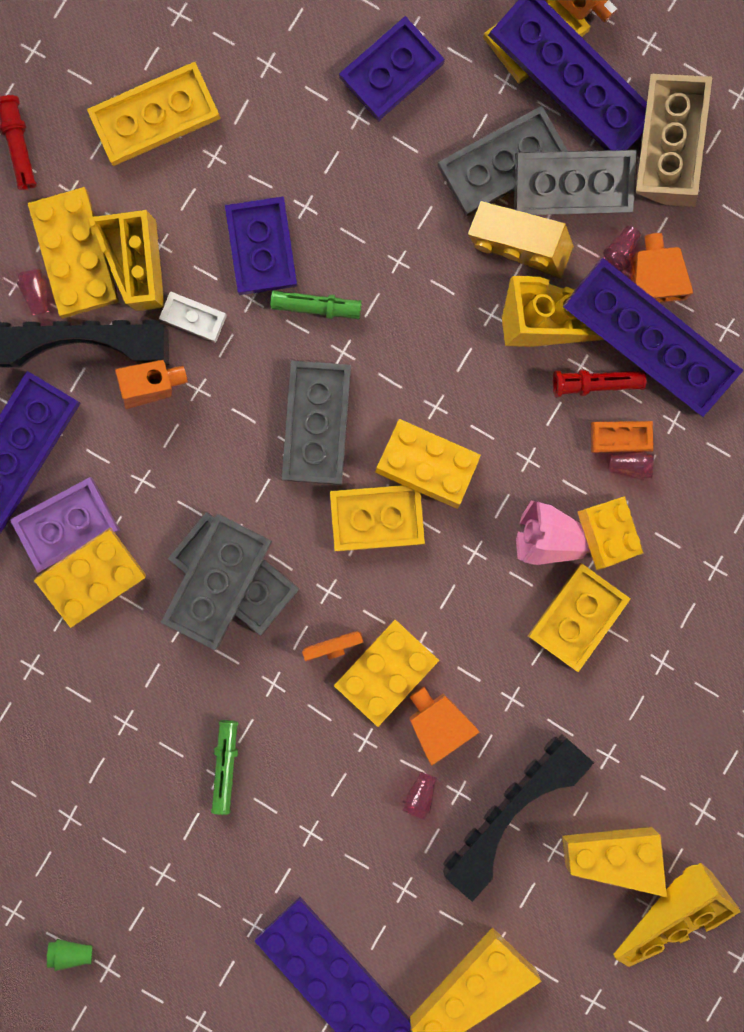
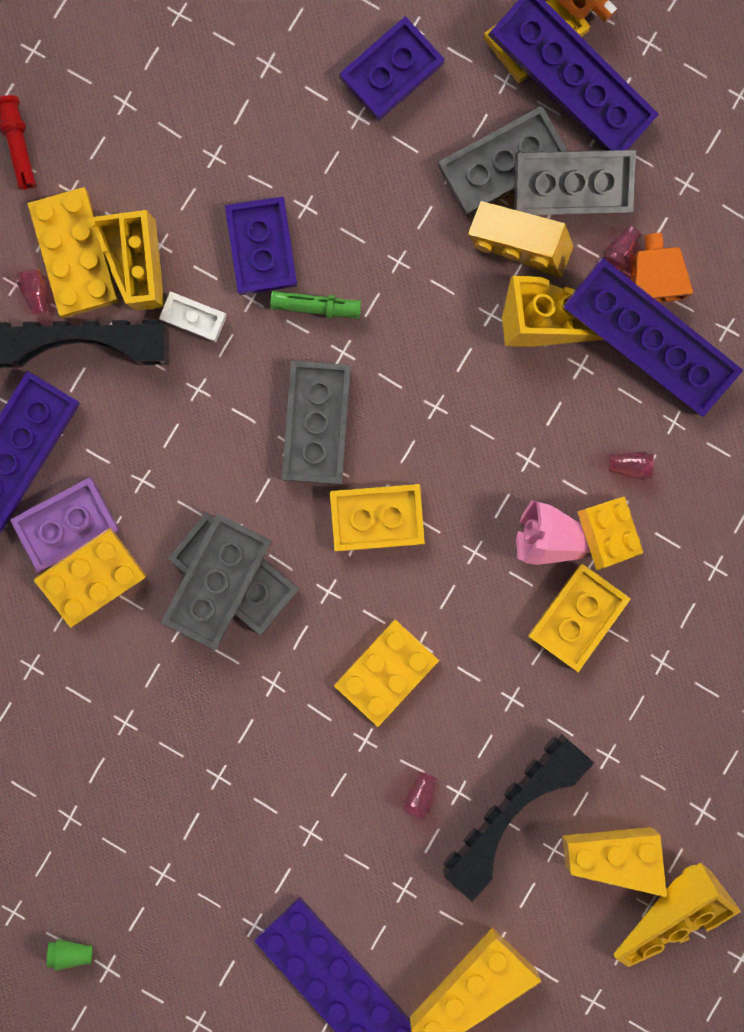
(137, 389): orange torso -> none
(153, 113): yellow plate -> none
(224, 767): bright green pin -> none
(333, 647): orange plate -> none
(428, 463): yellow plate -> none
(439, 725): orange torso -> none
(584, 382): red pin -> none
(621, 436): orange plate -> none
(674, 139): tan slope -> none

